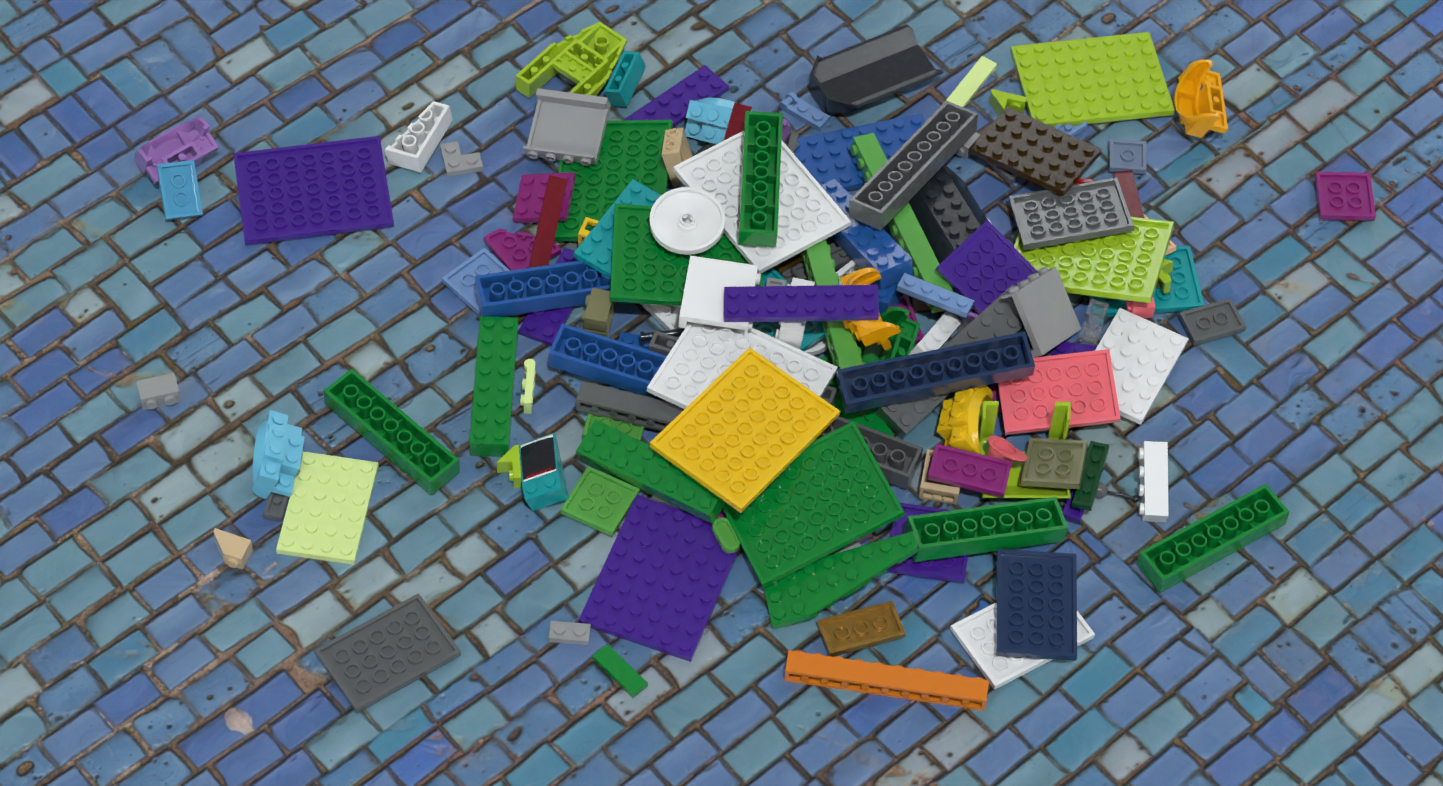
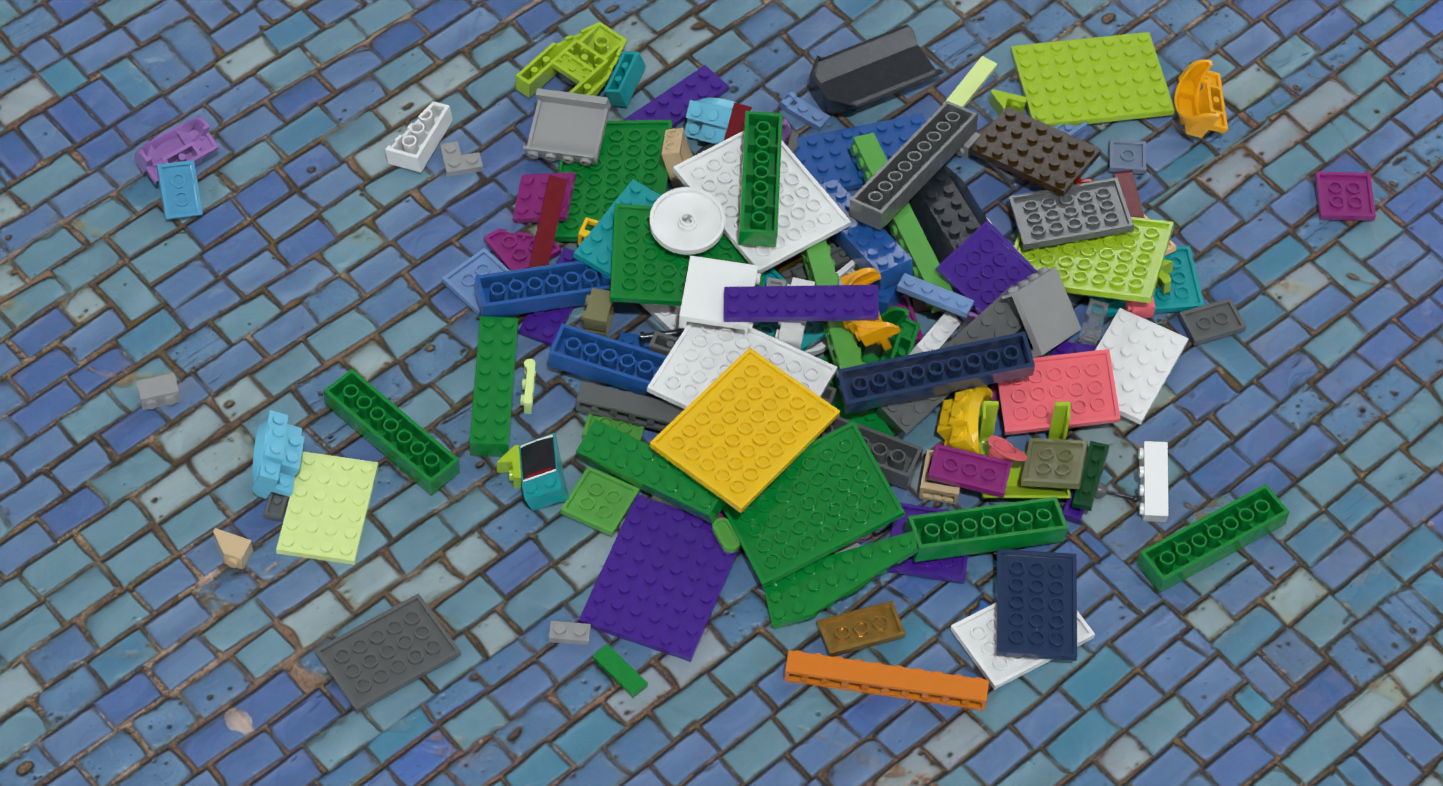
(313, 190): dark purple plate -> none

